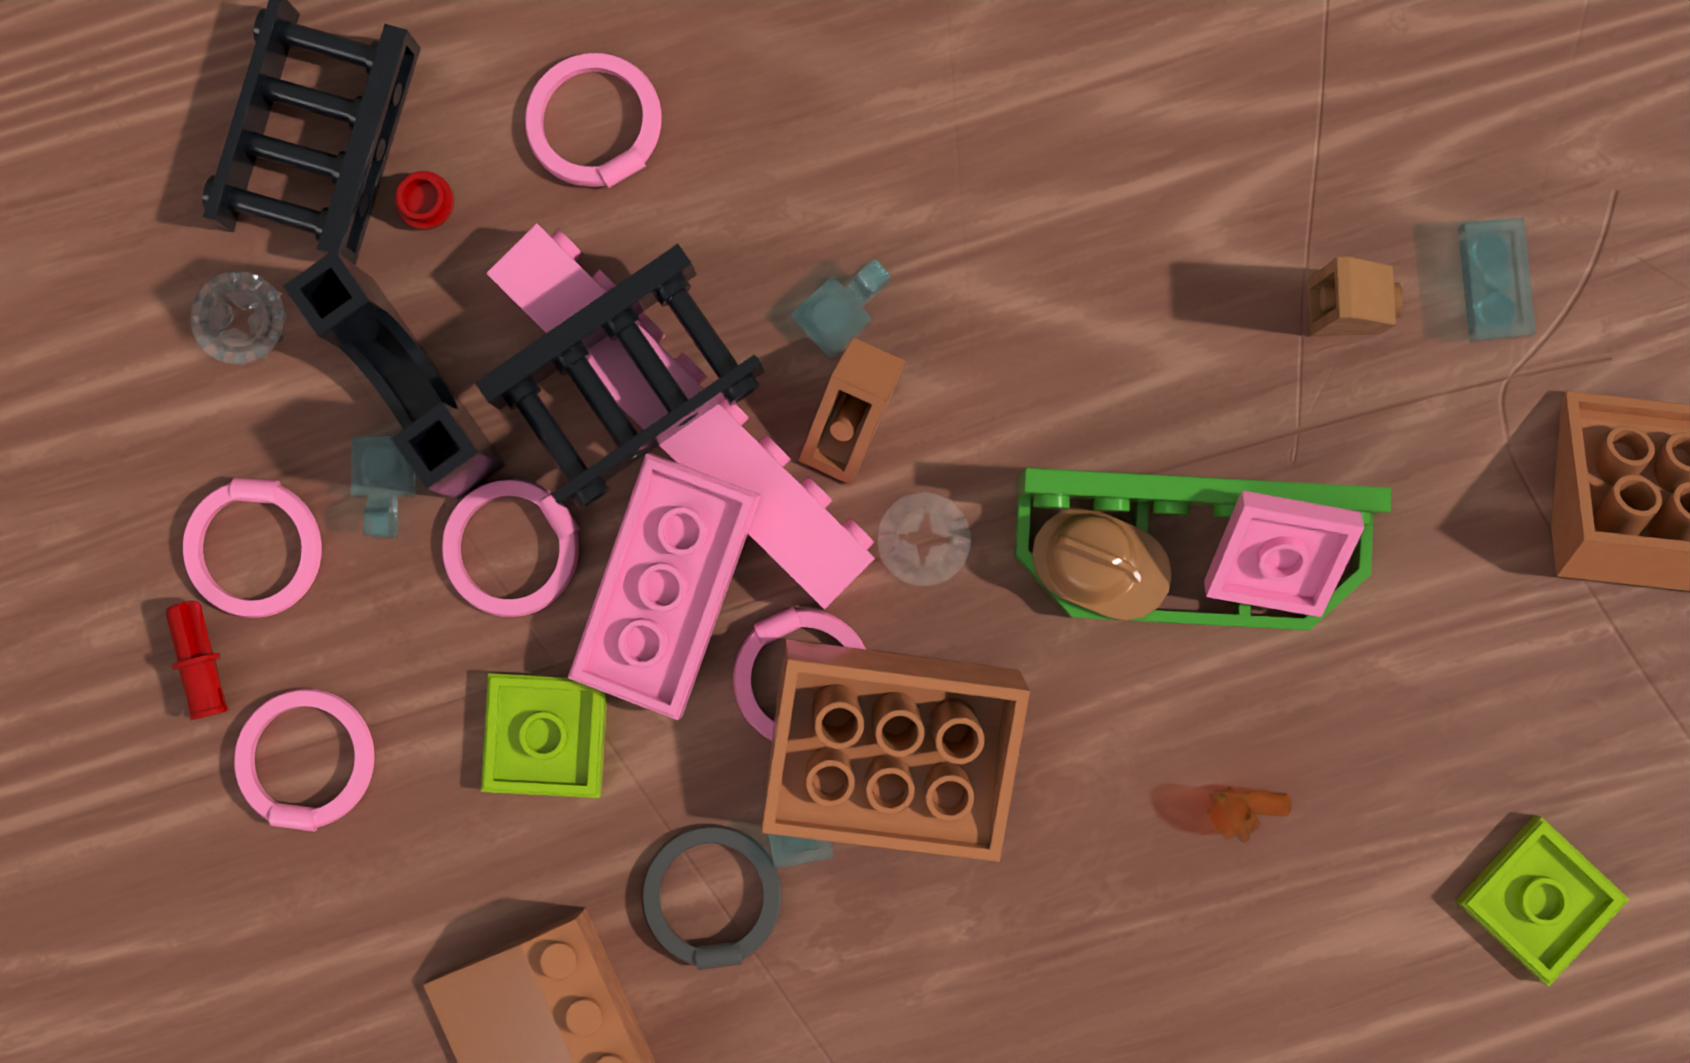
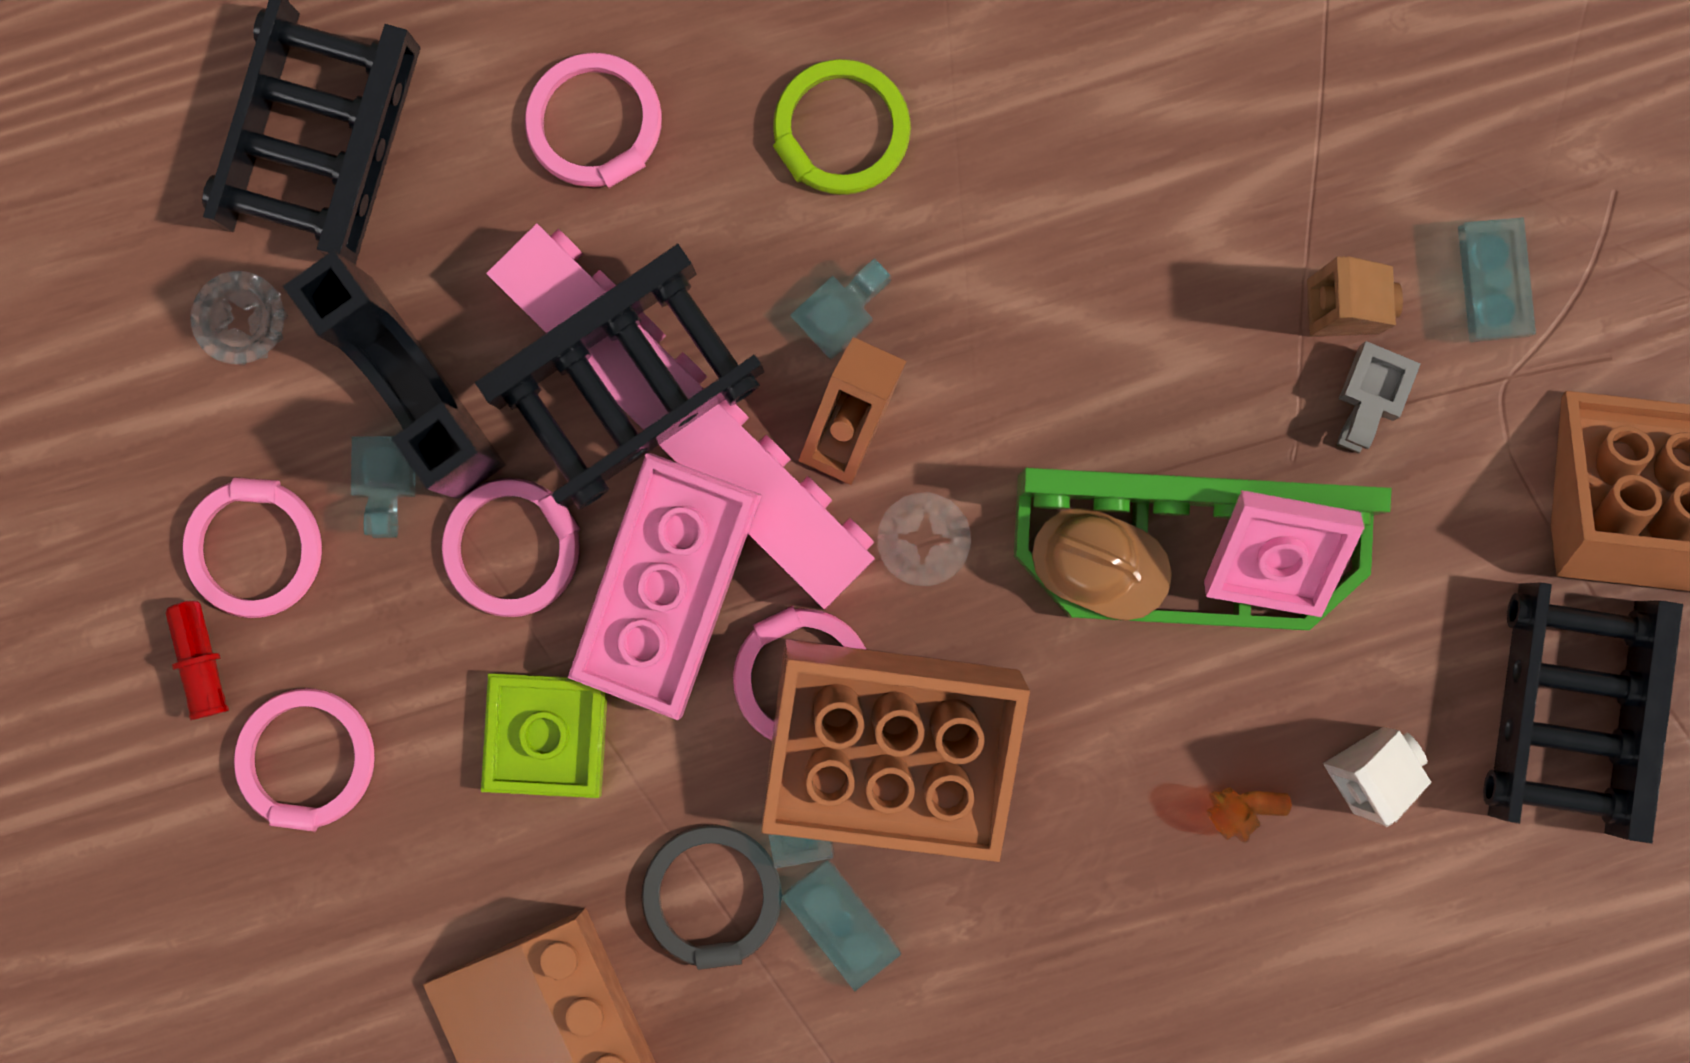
(424, 200): red plate -> none
(796, 158): none -> lime piece
(841, 924): none -> clear light blue plate
(1378, 389): none -> light grey plate
(1380, 775): none -> white slope
(1542, 900): lime tile -> none
(1640, 689): none -> black fence

